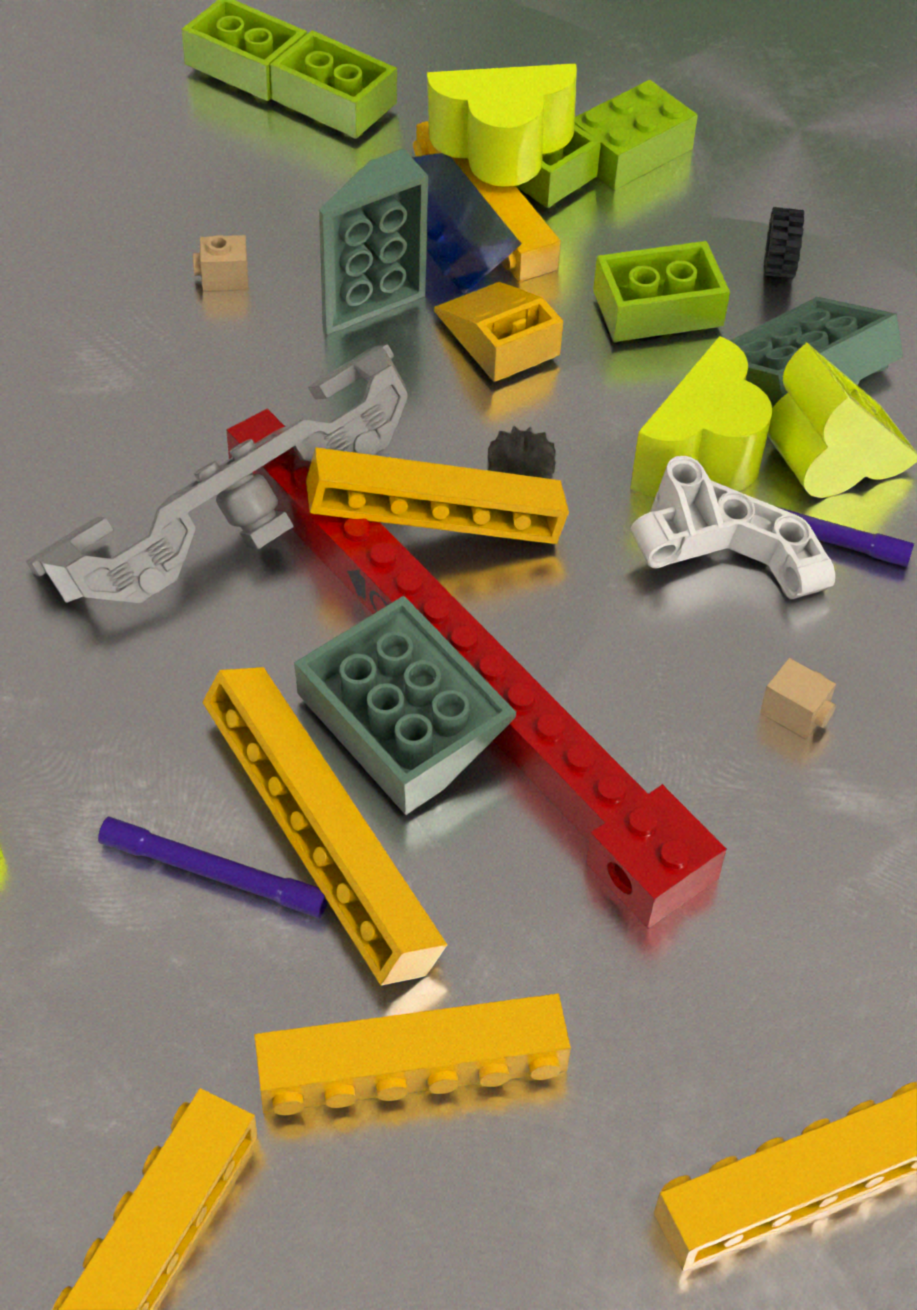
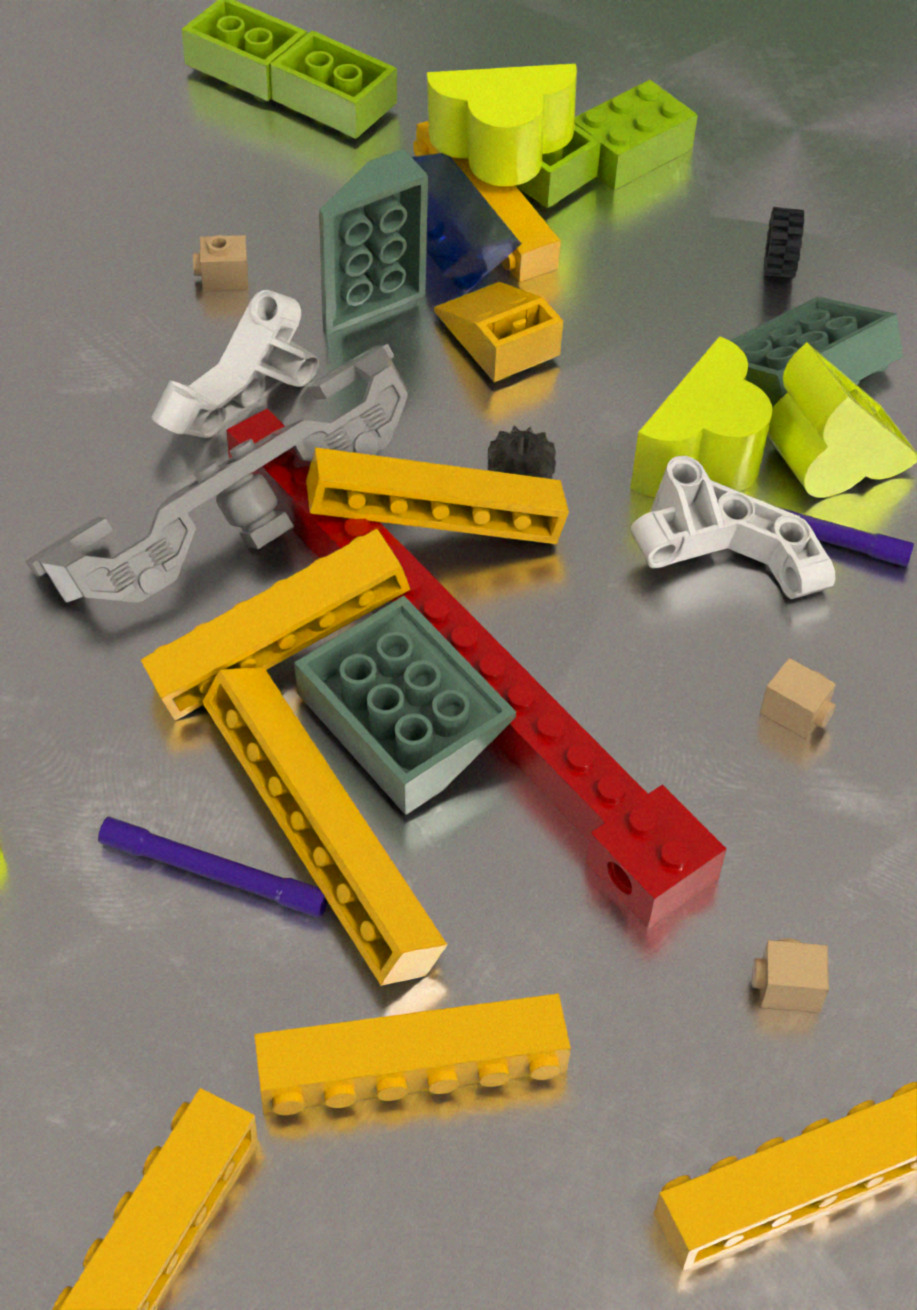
(250, 368): none -> white connector
(278, 621): none -> yellow brick
(660, 291): lime brick -> none
(792, 975): none -> tan brick

